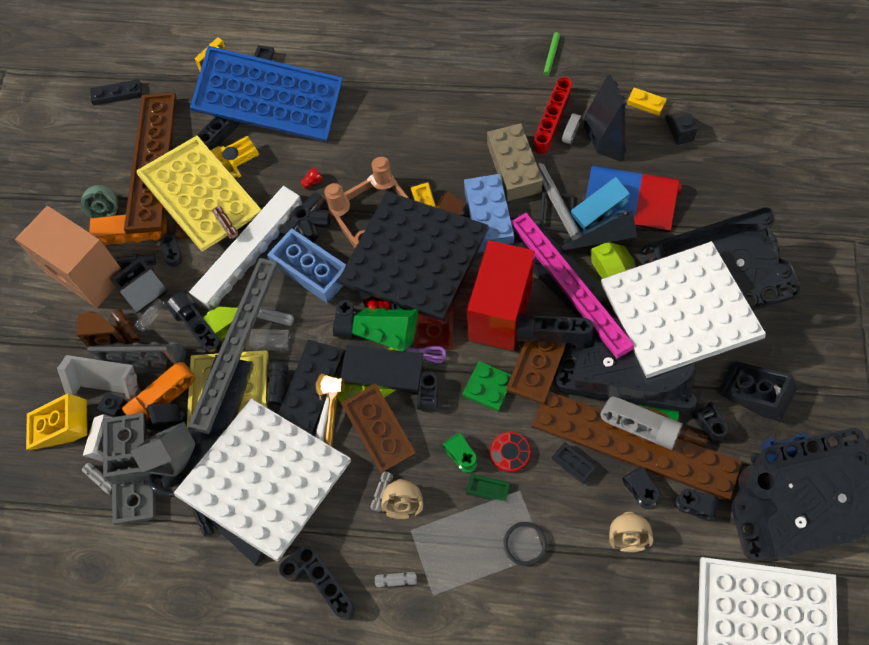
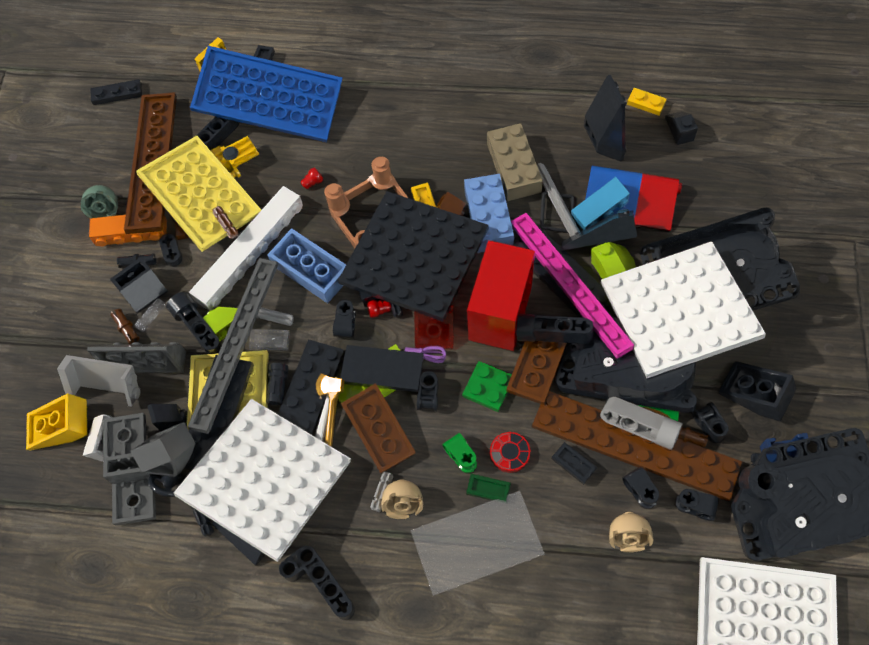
(70, 255): nougat piece -> none
(96, 331): reddish brown slope -> none
(97, 477): light grey axle -> none
(112, 405): black brick -> none
(162, 390): orange beam -> none
(312, 218): black piece -> none
(387, 327): green wedge -> none
(395, 579): light grey axle -> none
(511, 557): black piece -> none
(551, 55): bright green bar -> none
(552, 115): red beam -> none
(571, 128): light grey beam -> none

